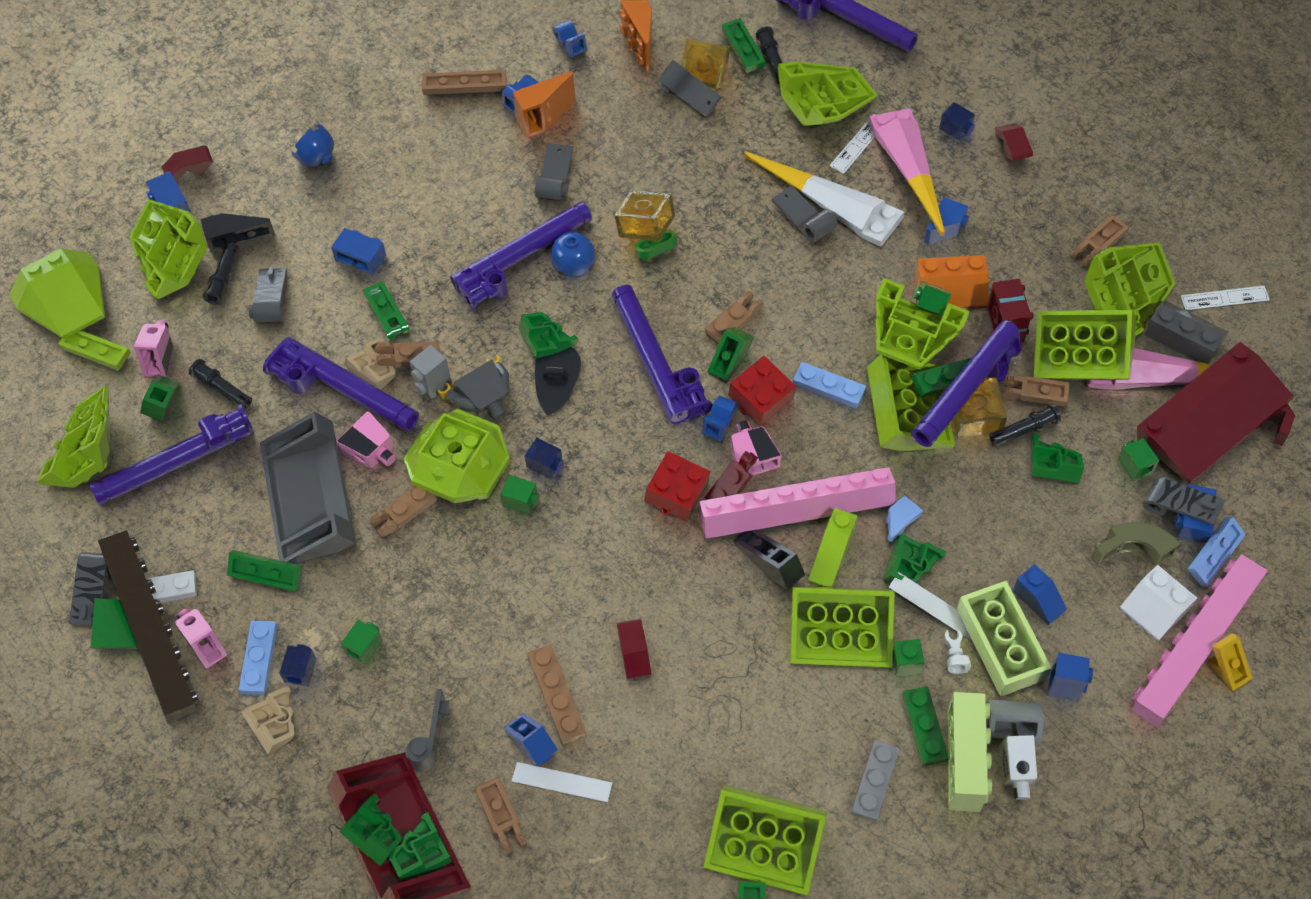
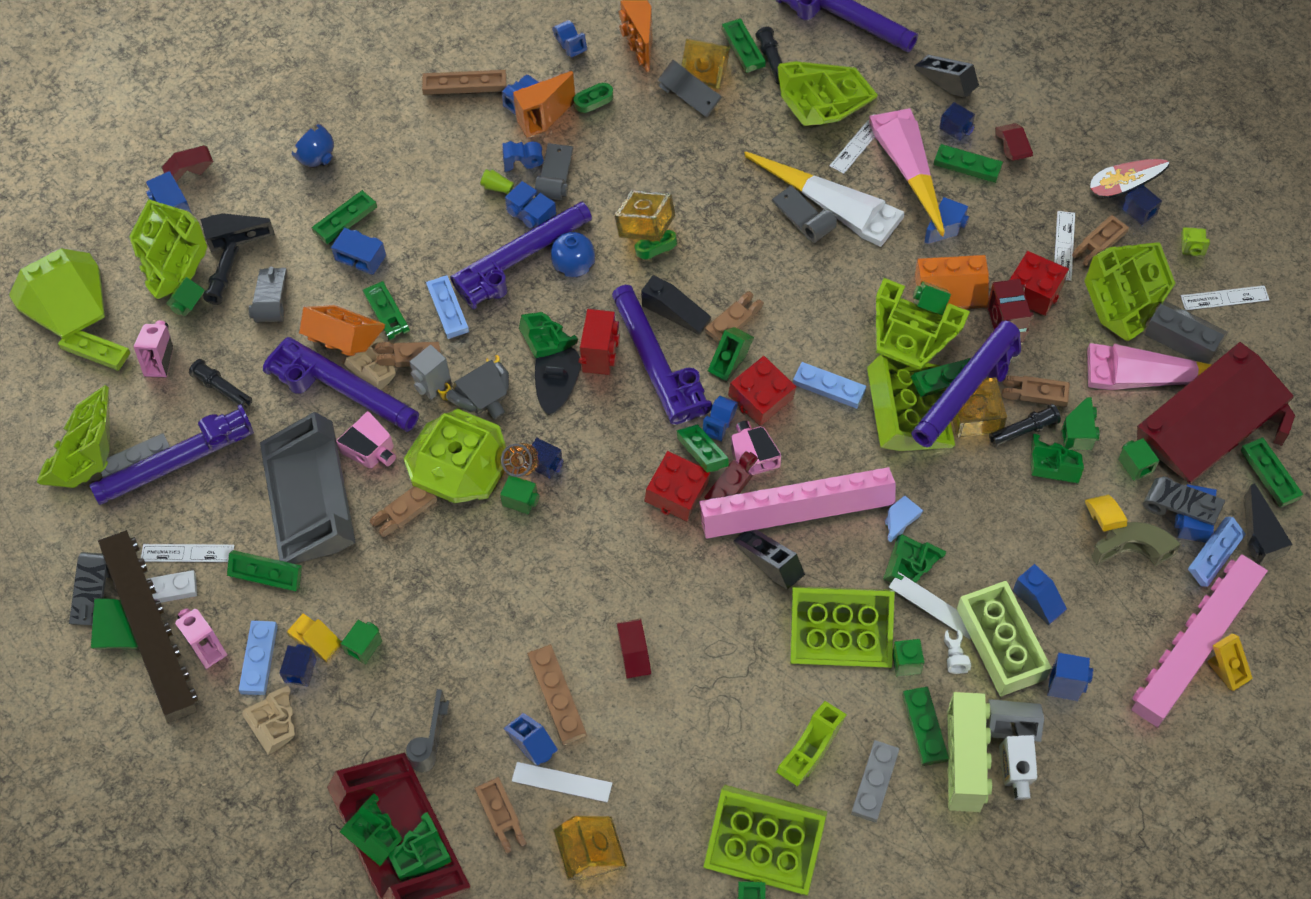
(135, 454): none -> light grey plate
(159, 397): green slope -> none
(185, 297): none -> green brick
(186, 552): none -> white sticker
(315, 635): none -> yellow slope
(339, 328): none -> orange slope
(344, 217): none -> green plate
(447, 307): none -> light blue plate
(495, 182): none -> lime cone
(512, 464): none -> clear orange wheel
(528, 154): none -> blue leg
(529, 209): none -> blue piece
(589, 847): none -> clear yellow slope
(591, 97): none -> green plate
(599, 342): none -> red brick
(673, 305): none -> black slope
(702, 448): none -> green plate
(812, 744): none -> lime arch
(833, 548): lime slope -> none
(951, 75): none -> black slope
(968, 163): none -> green plate
(1042, 281): none -> red brick
(1065, 240): none -> white sticker
(1079, 427): none -> green slope
(1084, 344): lime slope -> none
(1106, 512): none -> yellow slope
(1126, 177): none -> shield
(1142, 204): none -> clear blue brick
(1158, 603): white slope -> none
(1194, 241): none -> lime bracket
(1264, 533): none -> black slope
(1271, 472): none -> green plate

